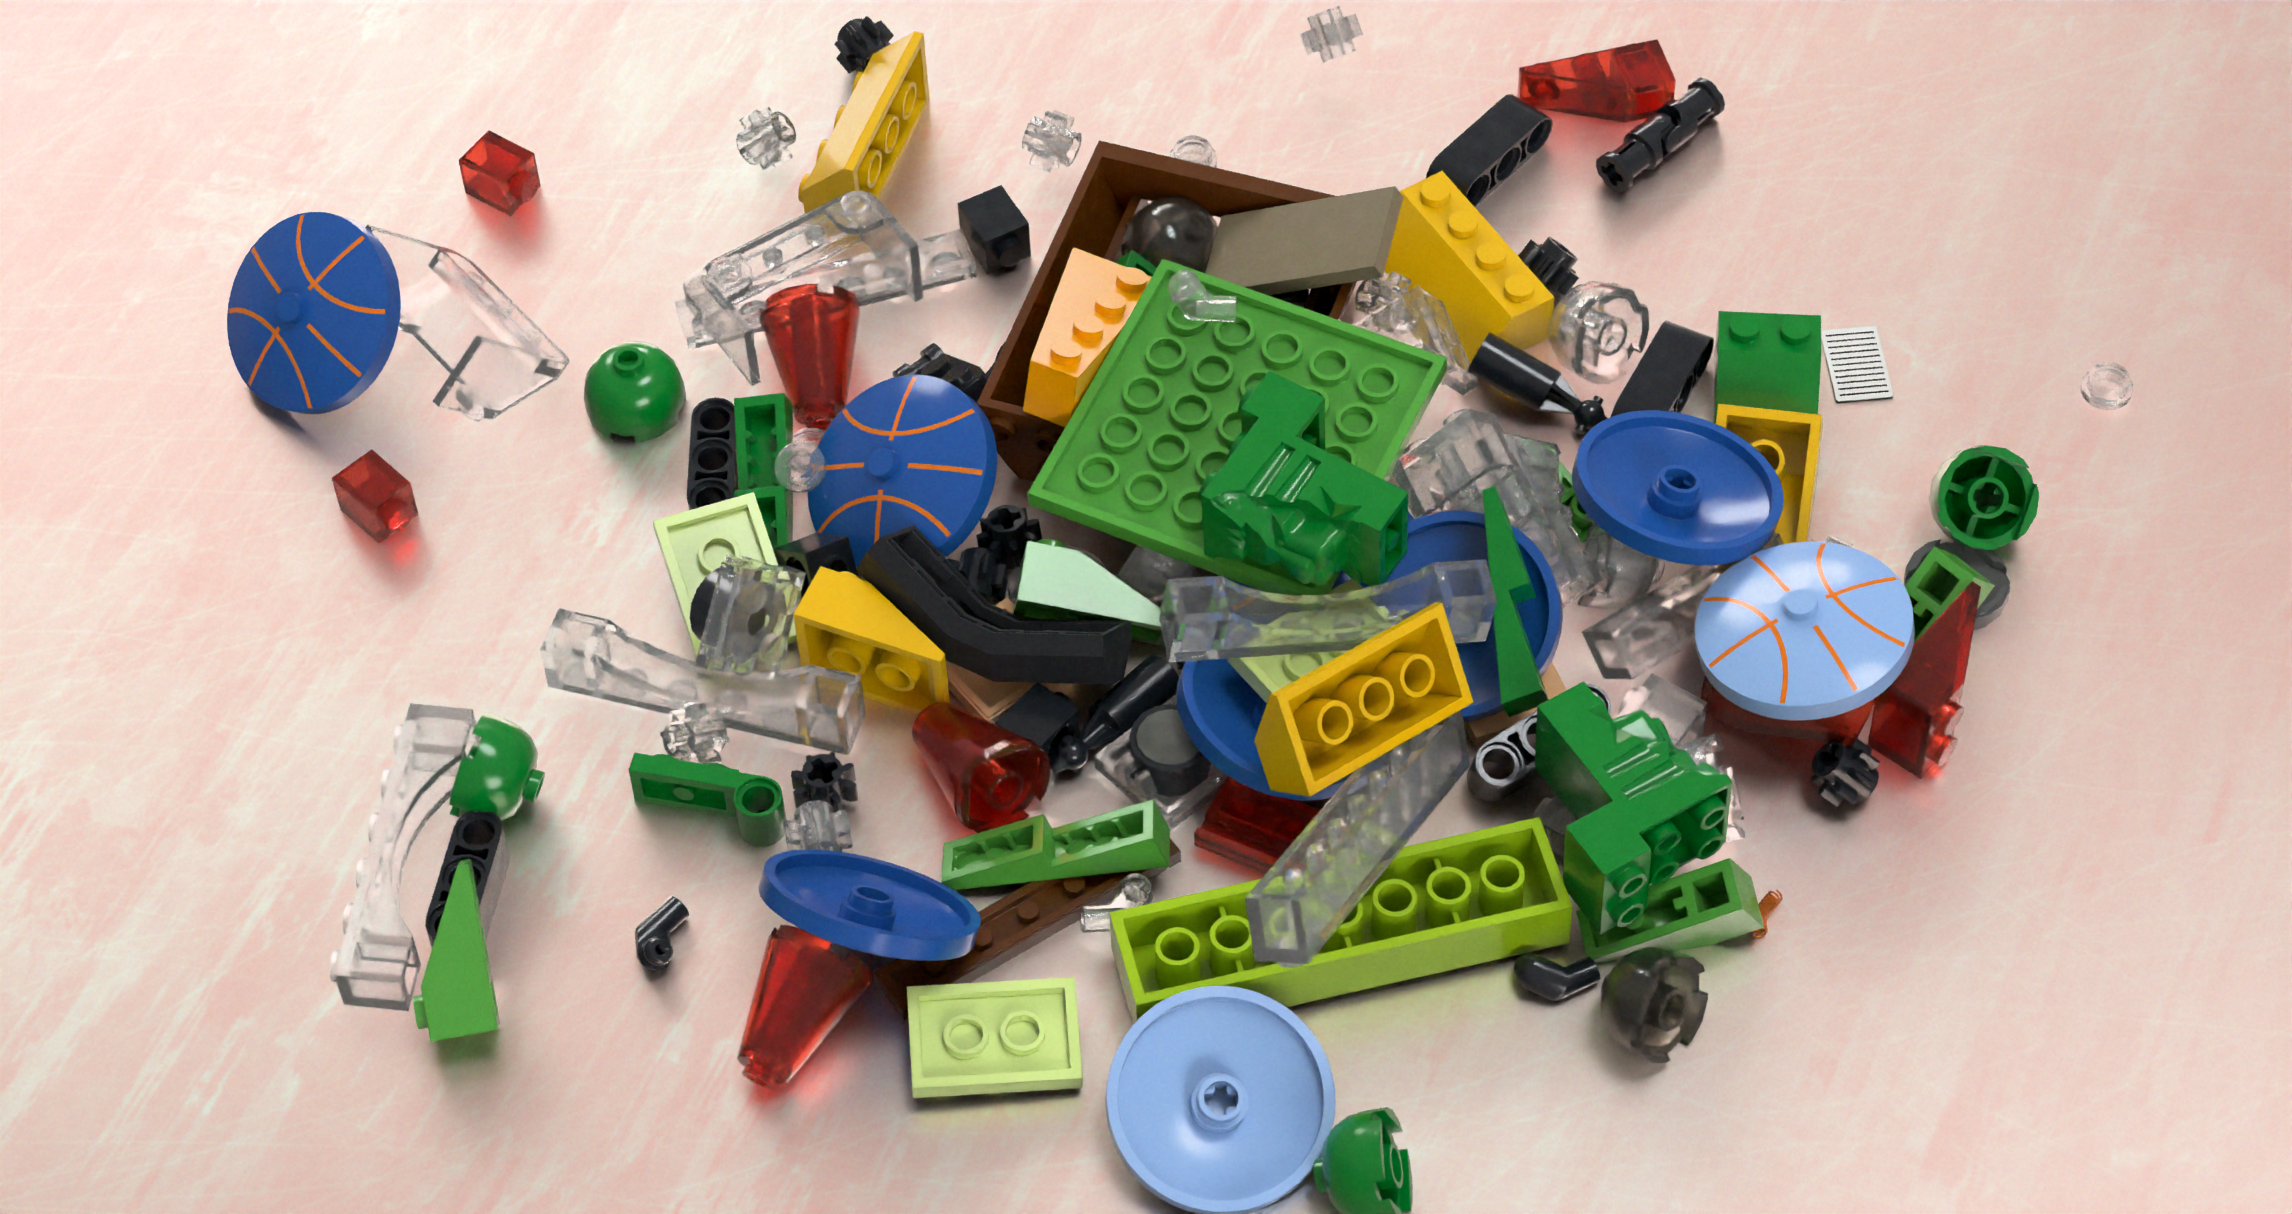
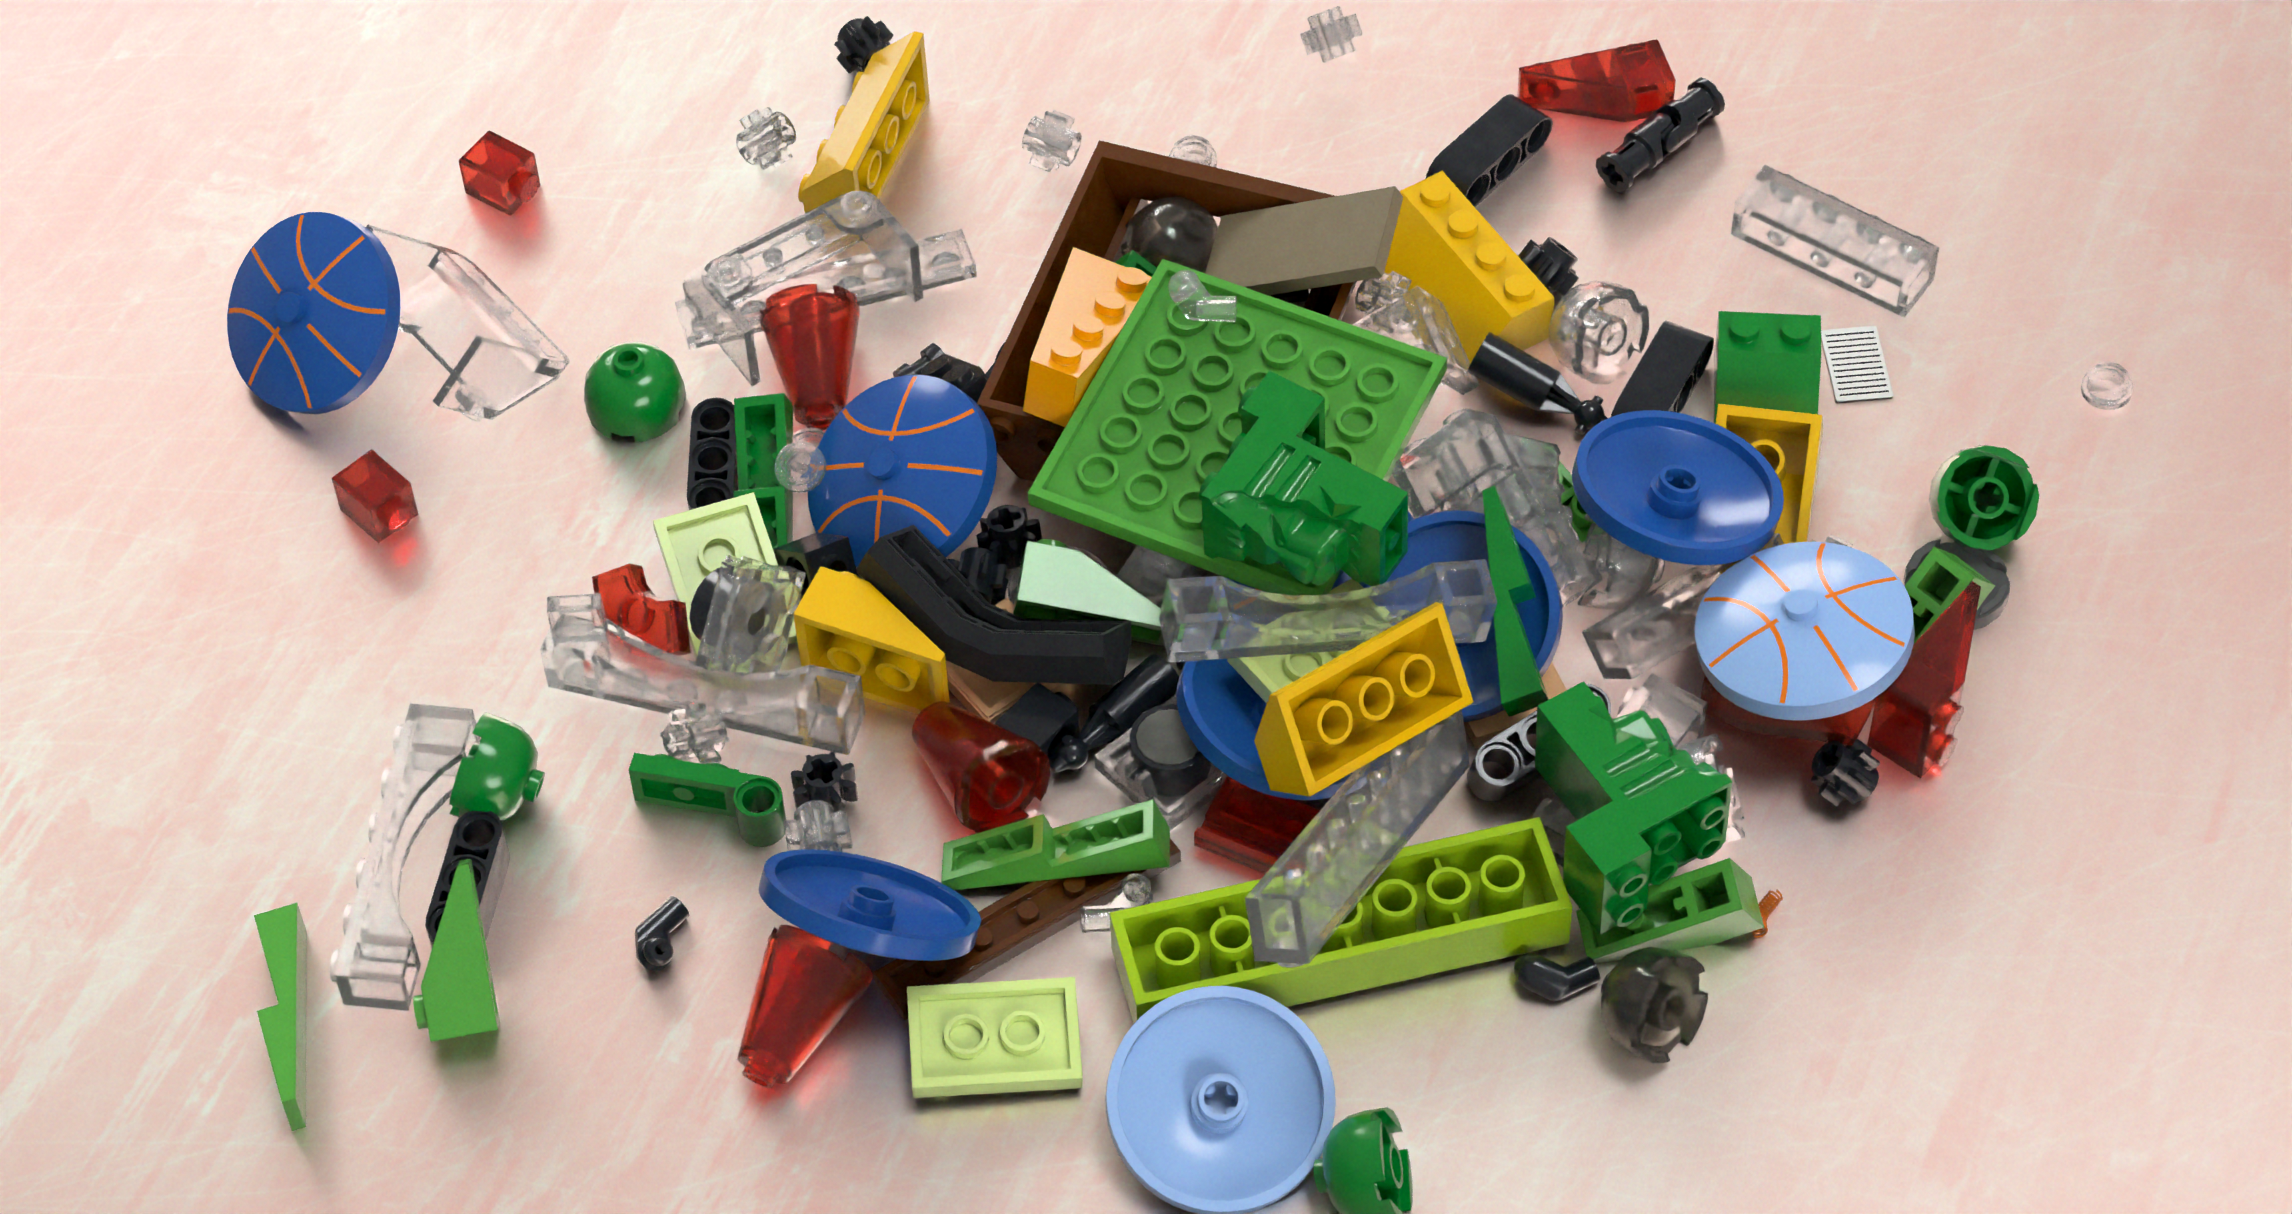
(284, 1024): none -> bright green slope
(577, 618): none -> clear tile
(638, 611): none -> clear red tile
(994, 229): black brick -> none
(1834, 240): none -> clear brick

